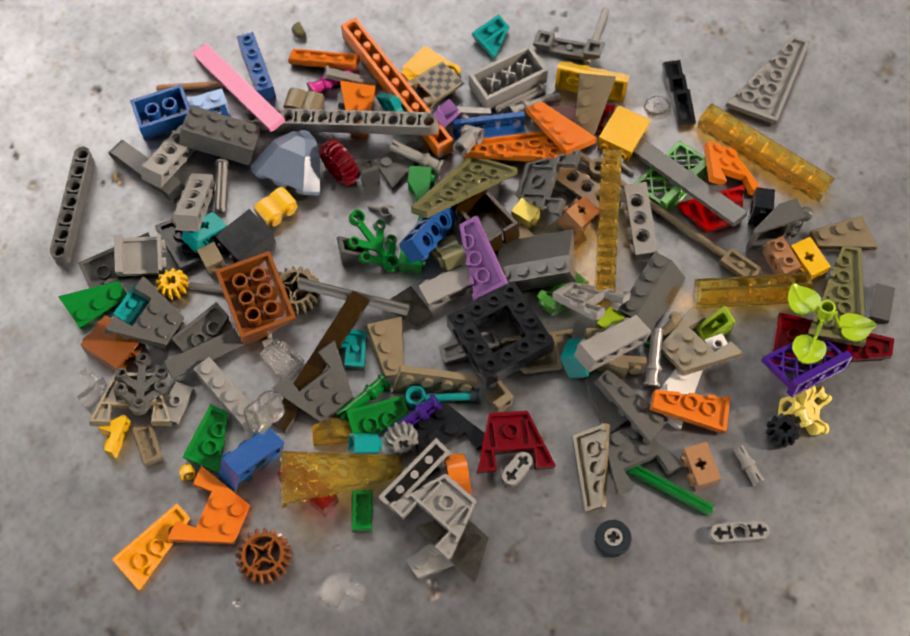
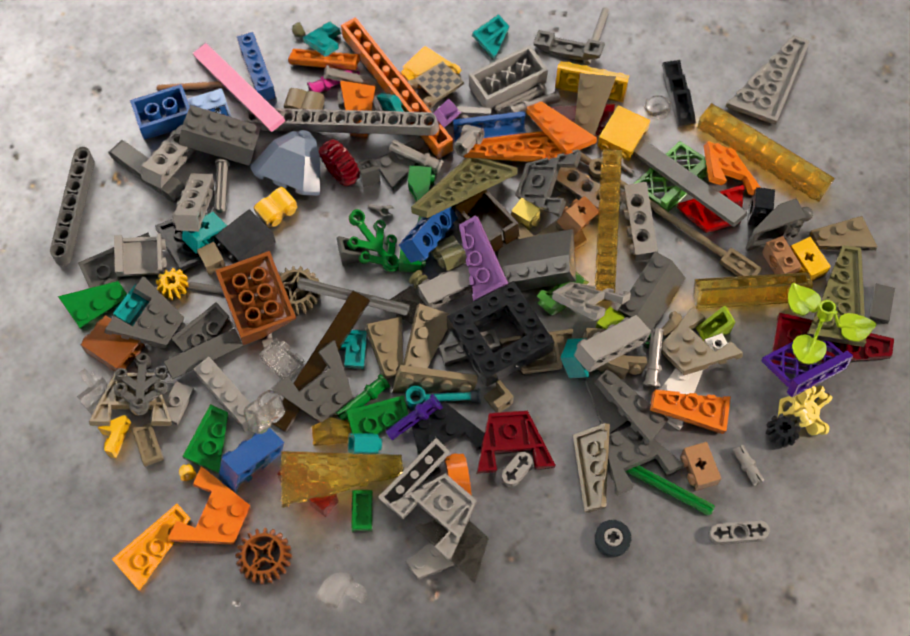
(322, 37): none -> teal plate
(401, 438): light grey gear -> none
(417, 278): none -> olive bush
(425, 336): none -> dark tan wing

